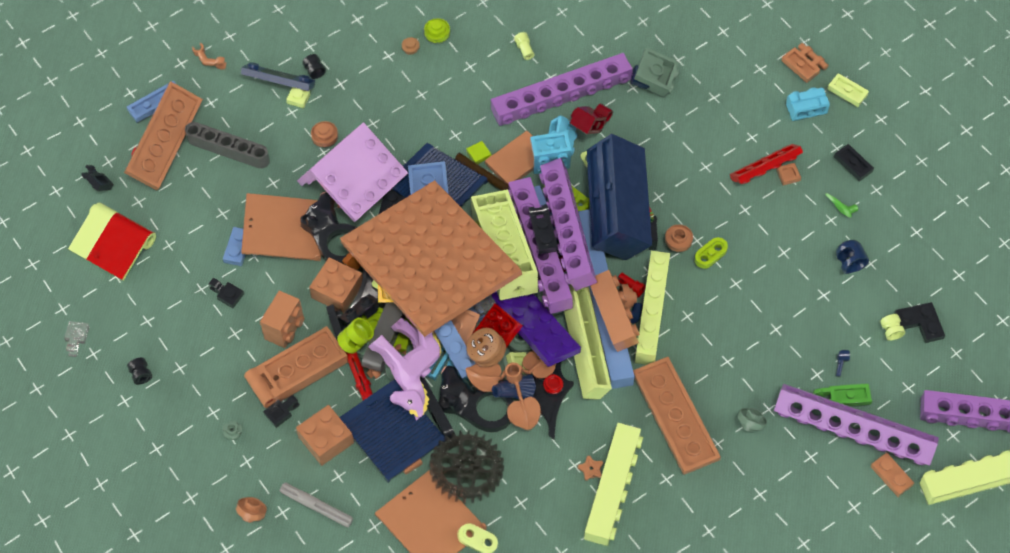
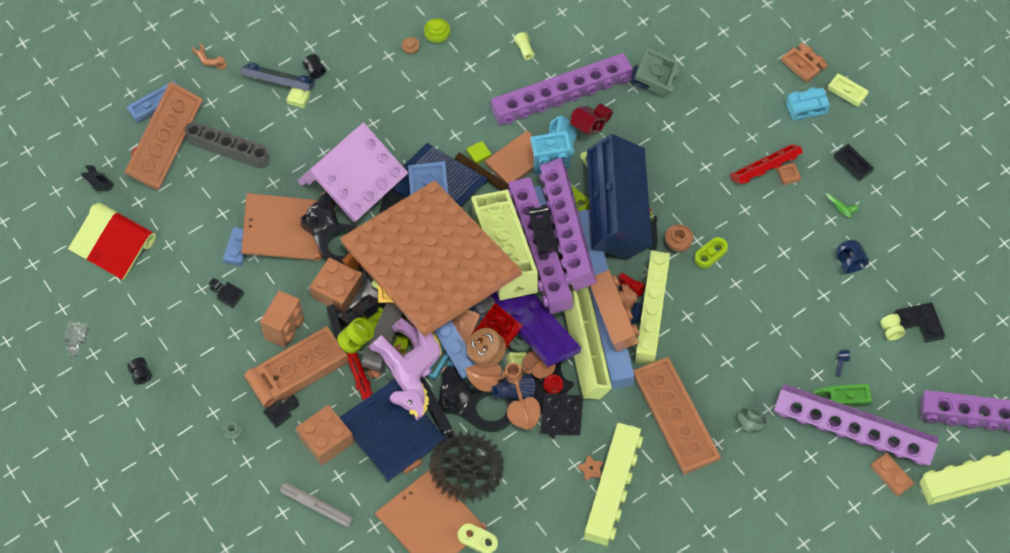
(251, 509): nougat plate -> none
(324, 134): nougat plate -> none
(561, 414): none -> black hinge

